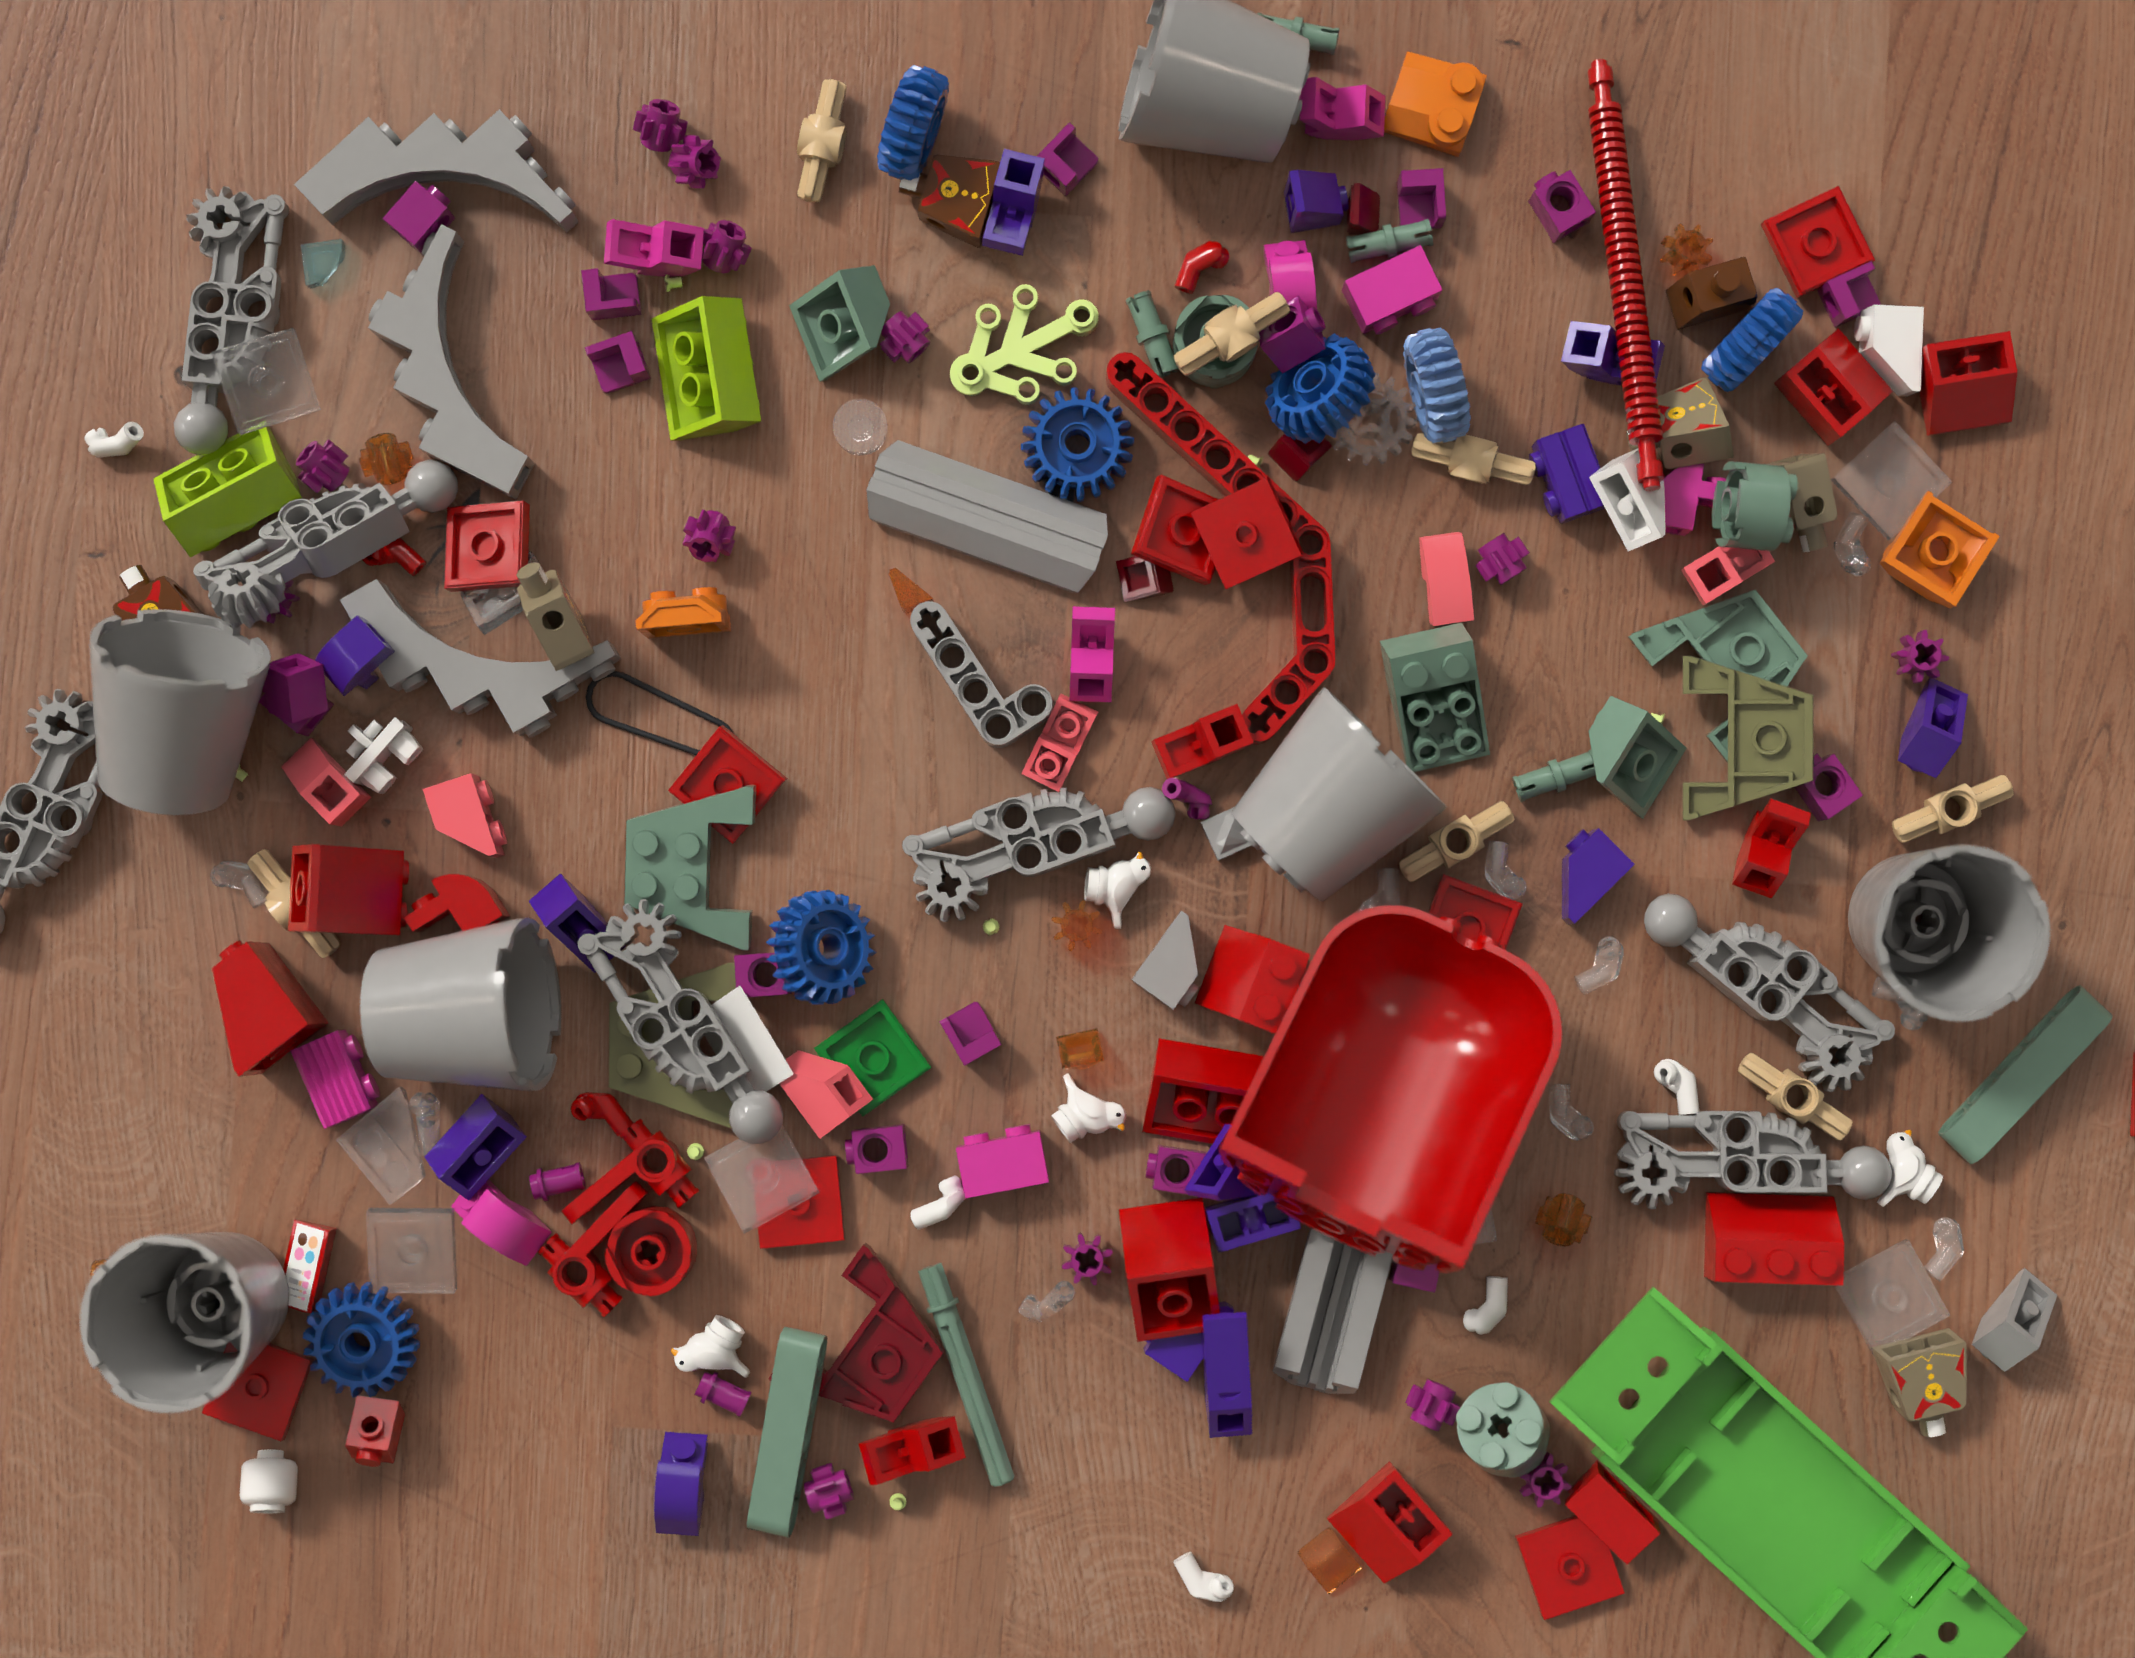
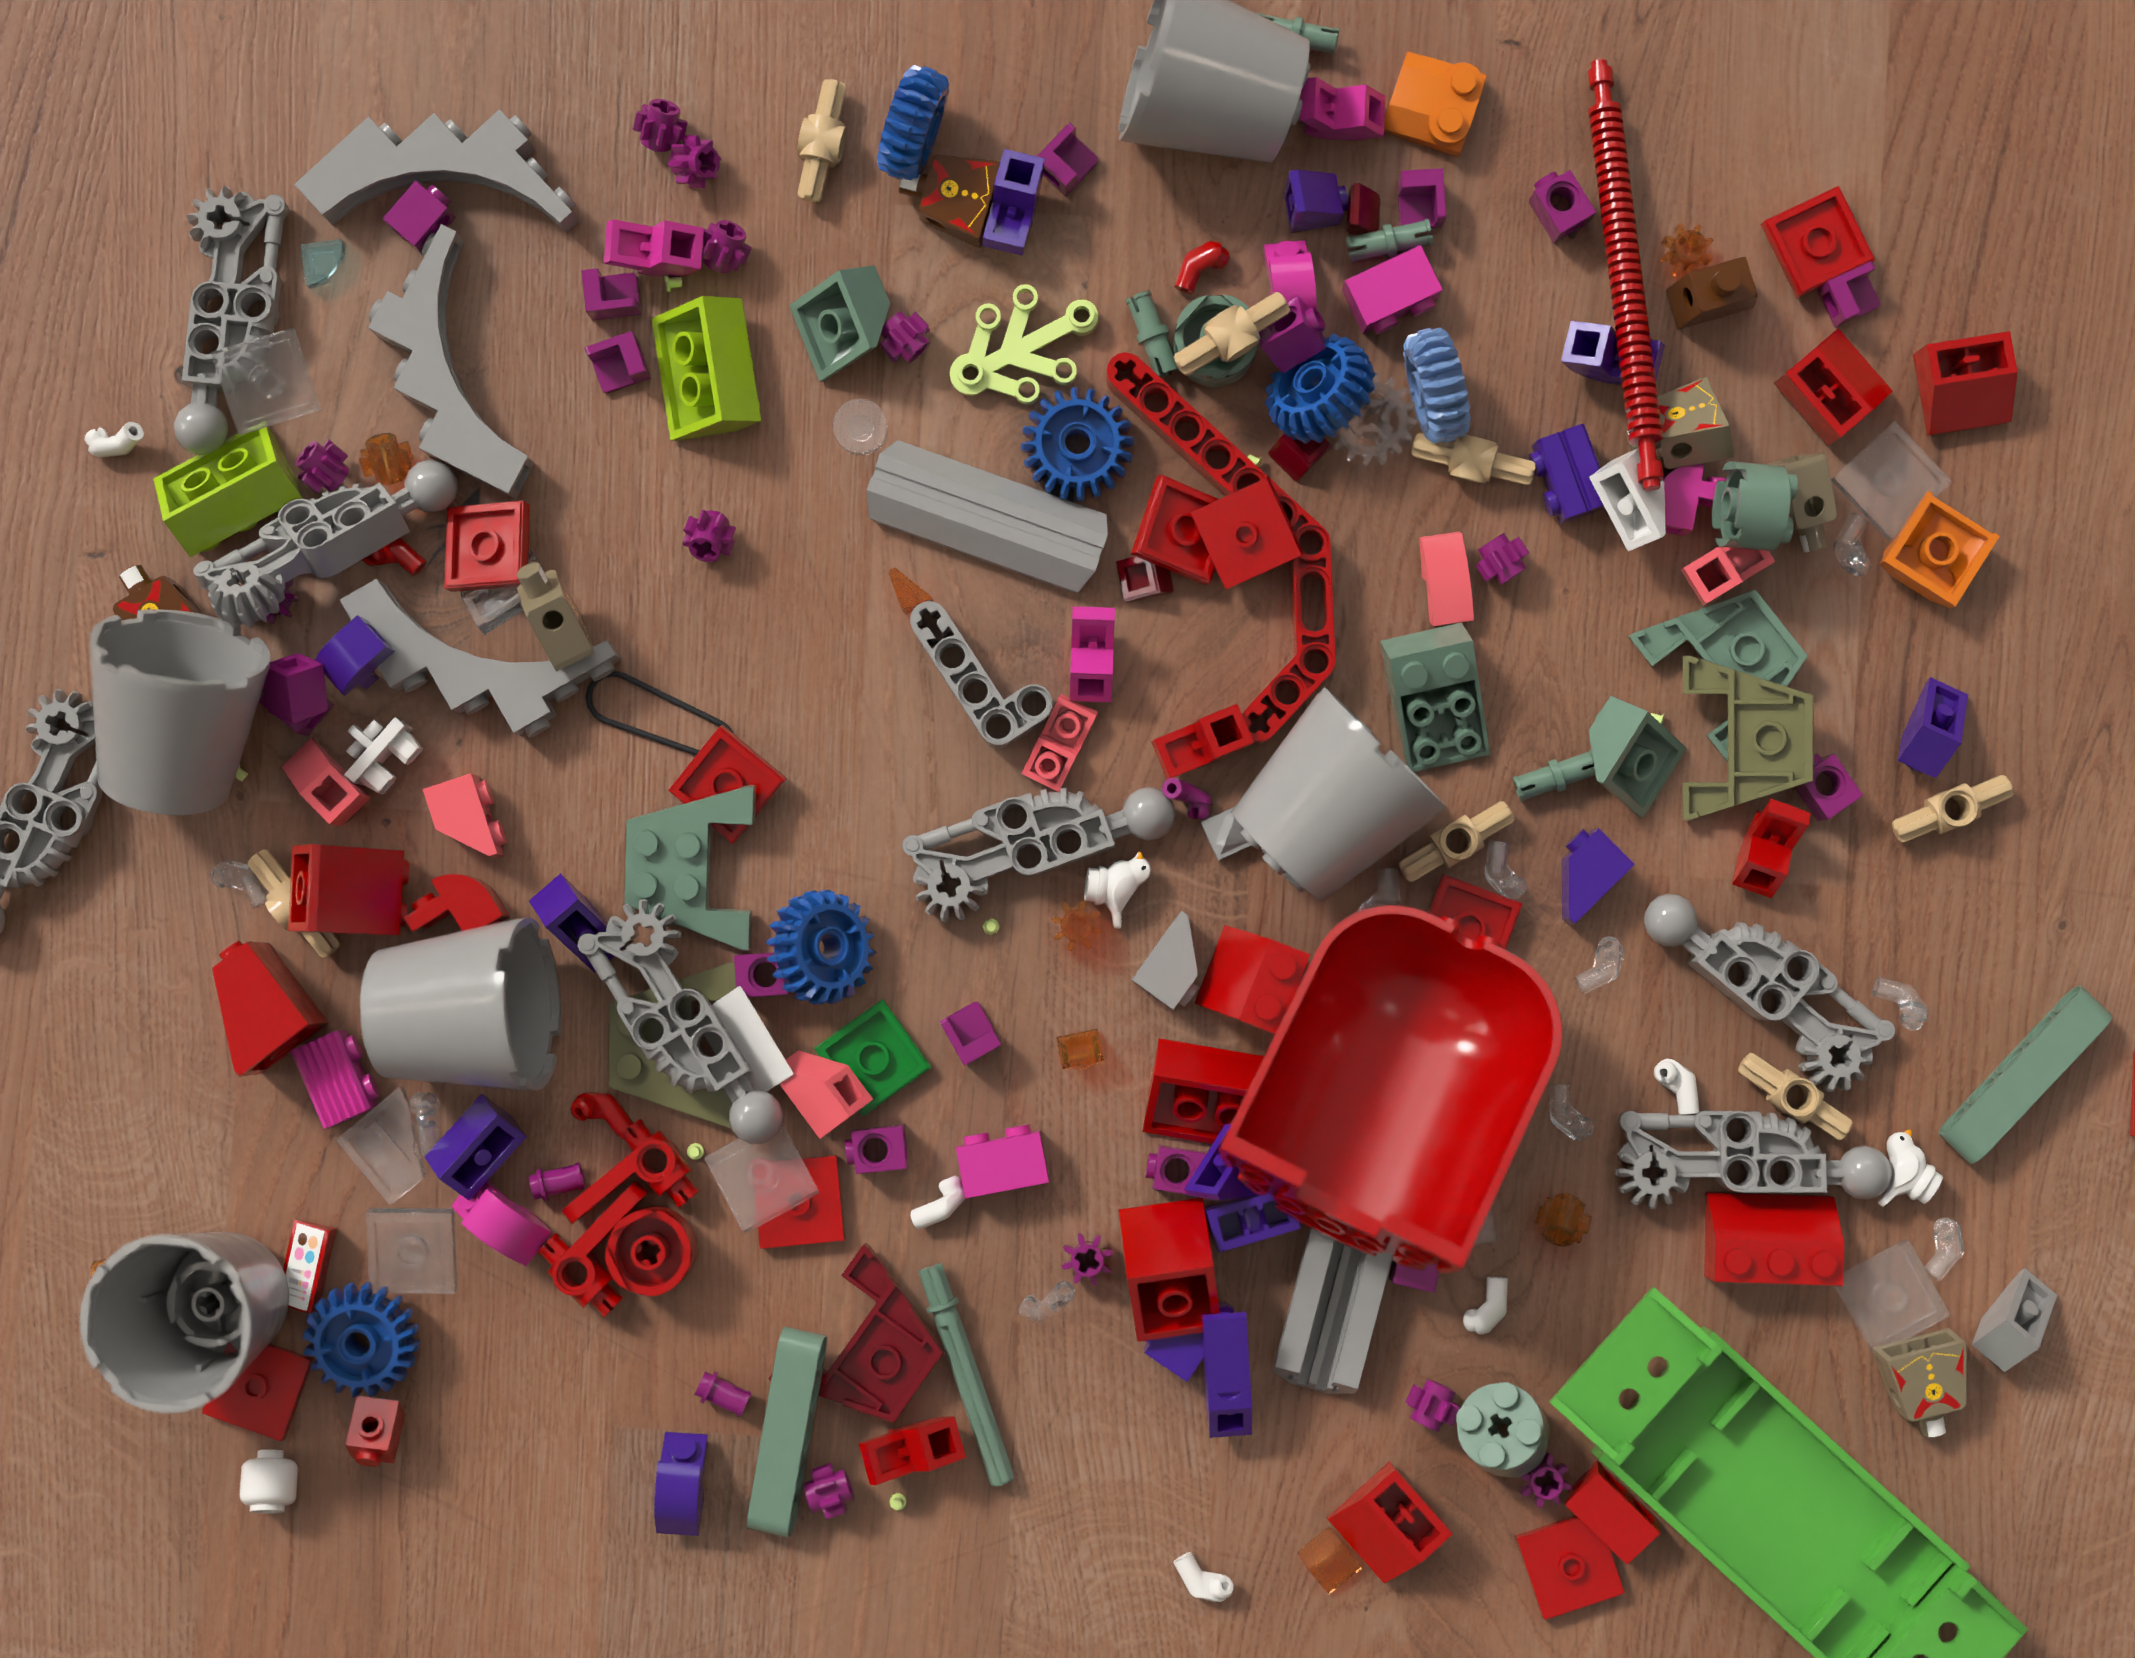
(685, 615): orange slope -> none
(713, 1348): white animal -> none
(1086, 1113): white animal -> none
(1752, 339): blue gear -> none
(1892, 344): white slope -> none
(1929, 661): magenta gear -> none
(1977, 935): light grey cone -> none

